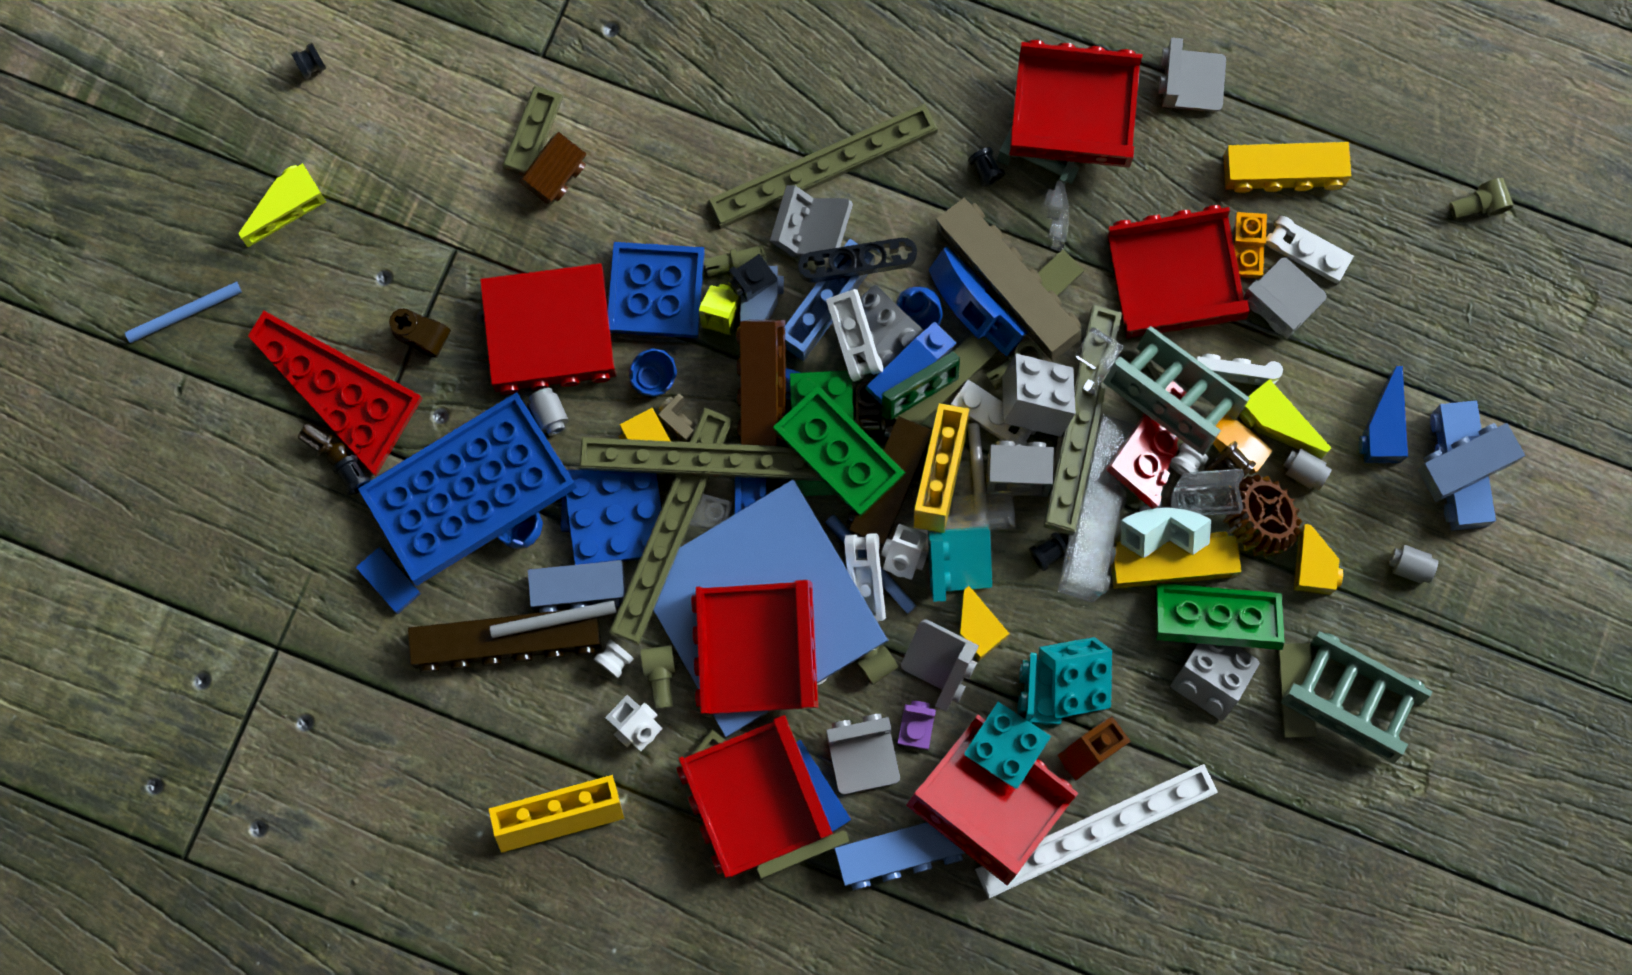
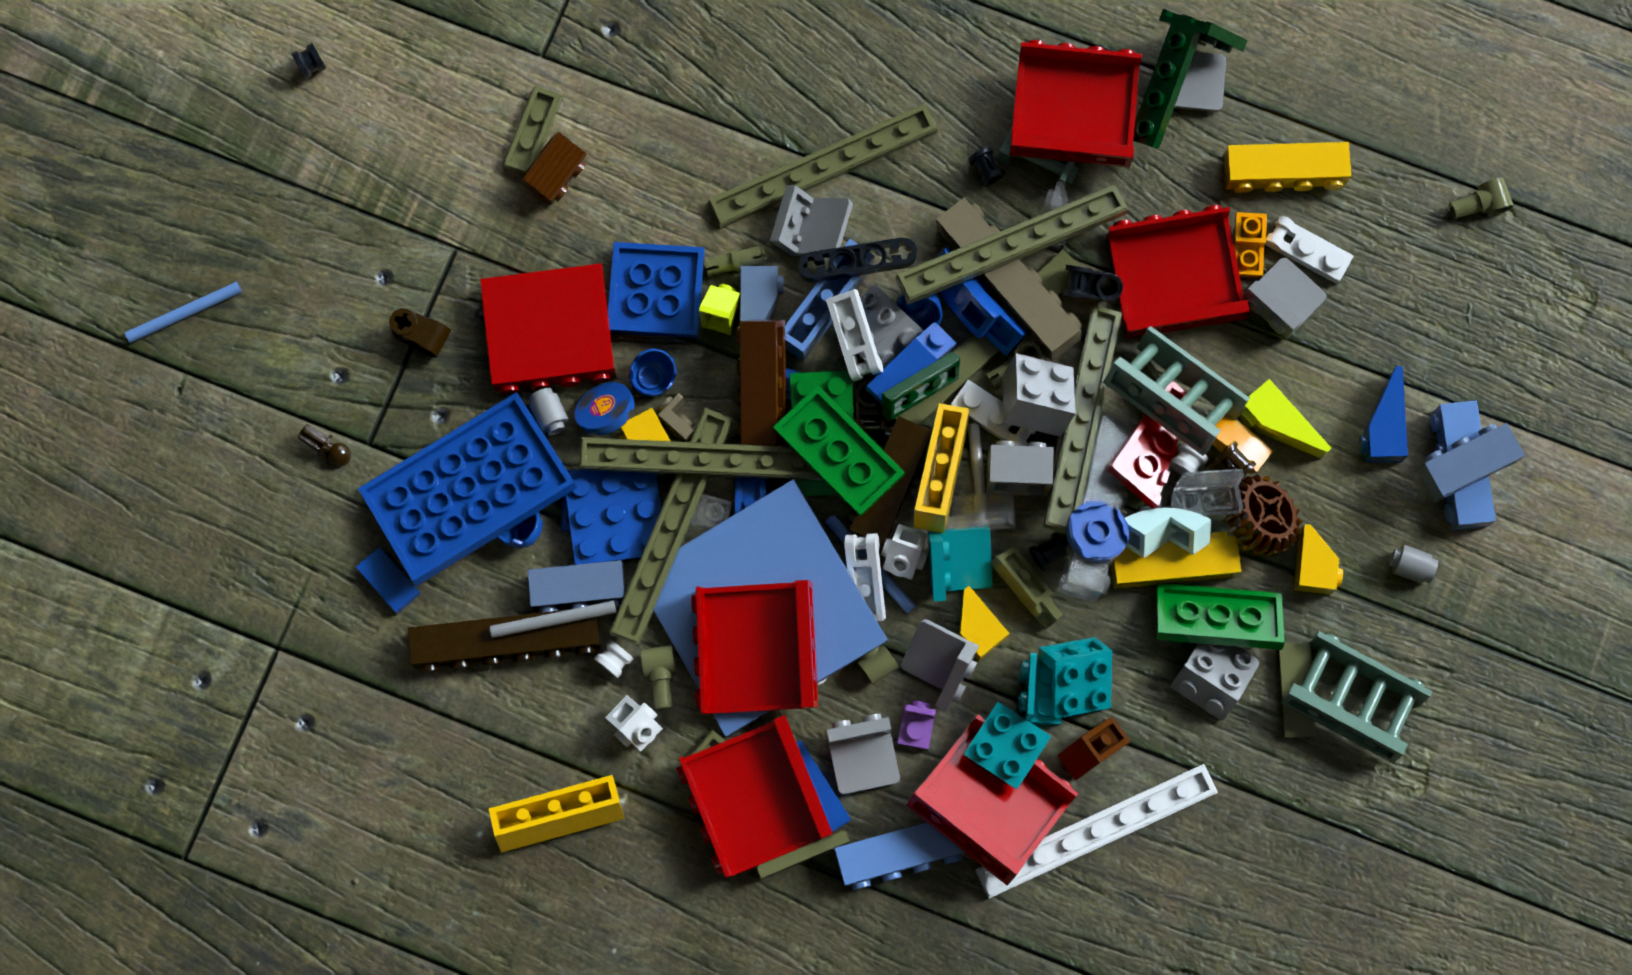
(285, 201): neon yellow slope -> none
(350, 397): red wing -> none
(350, 474): black bush -> none
(604, 408): none -> blue tile
(751, 278): black bracket -> none
(1011, 244): none -> olive tile
(1027, 586): none -> olive hinge
(1086, 283): none -> black piece
(1097, 532): none -> tile
(1099, 353): clear panel -> none
(1172, 68): none -> dark green bracket
(1242, 370): white plate -> none
(1307, 469): light grey brick -> none

